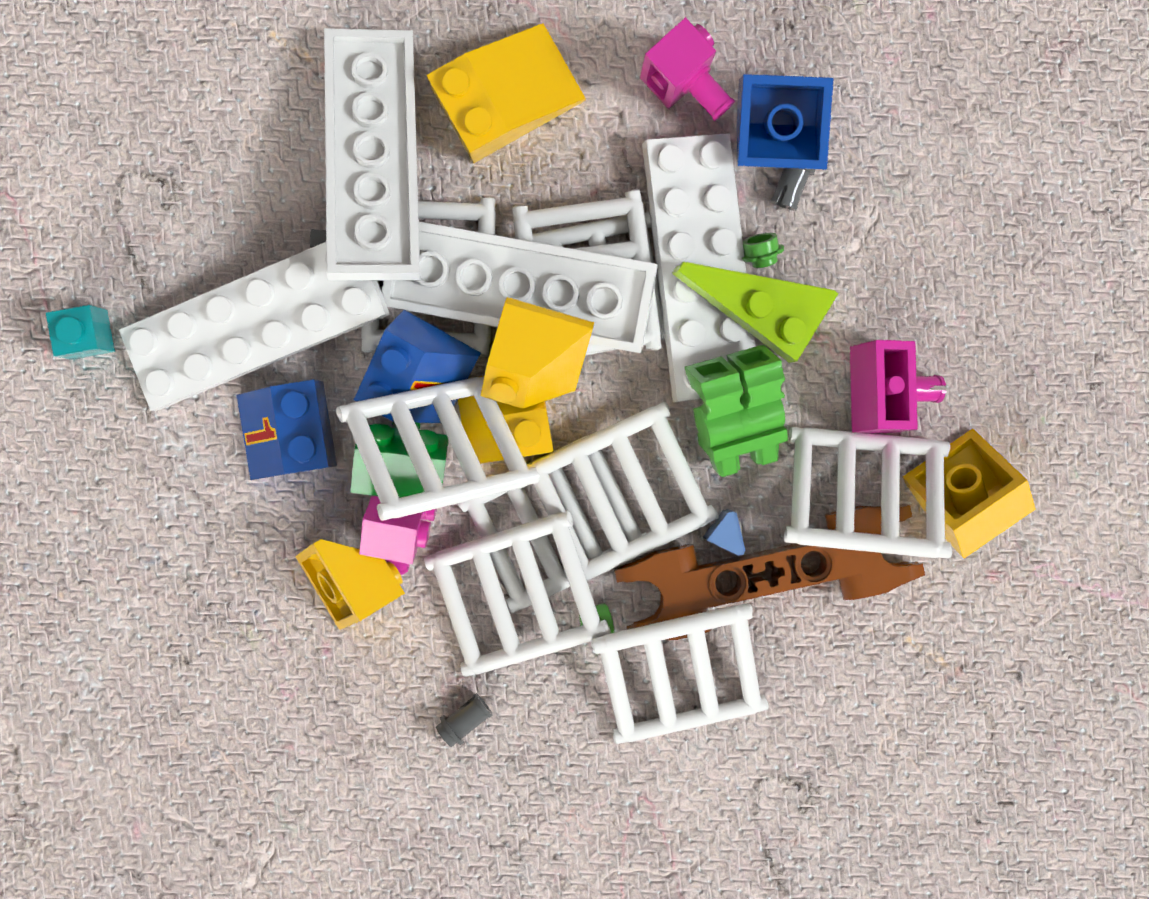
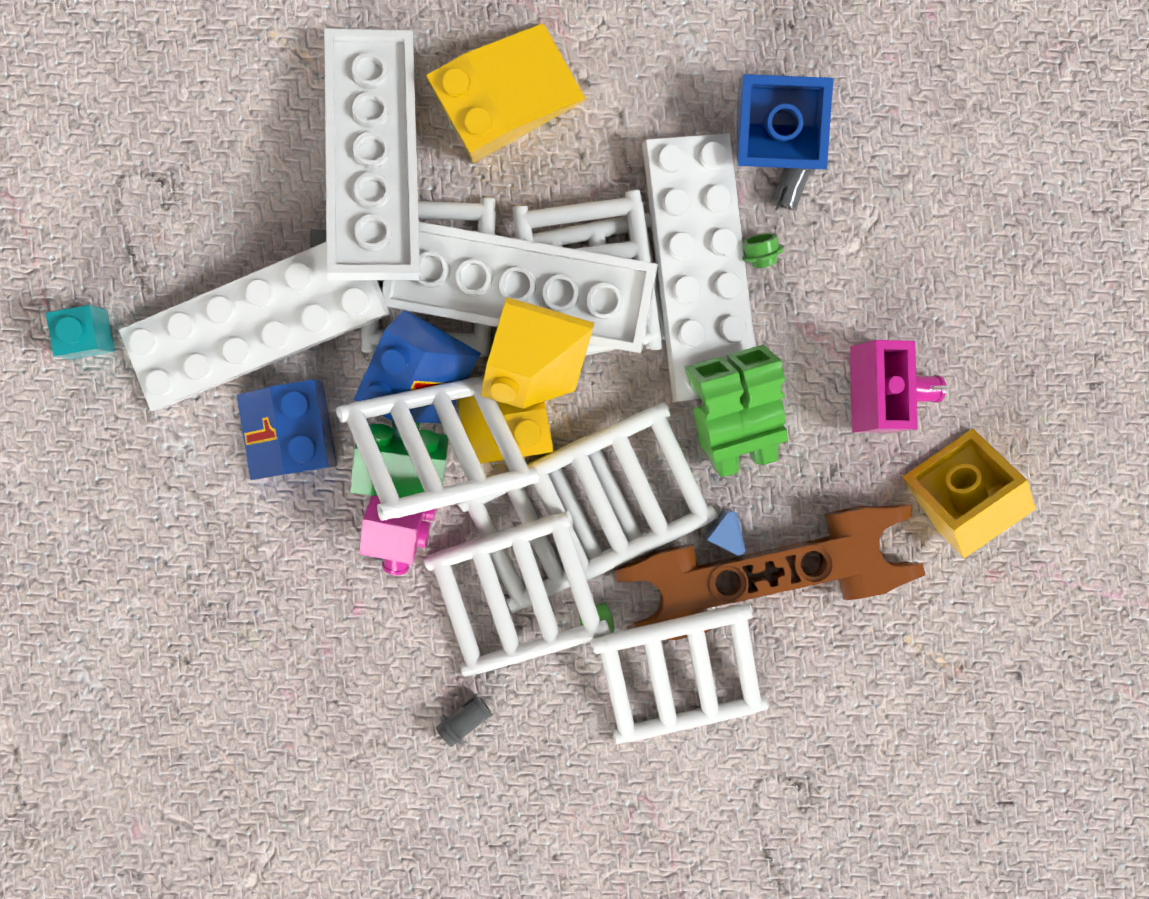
(348, 582): yellow slope -> none
(682, 65): dark pink brick -> none
(770, 309): lime wing -> none
(844, 535): white bar -> none

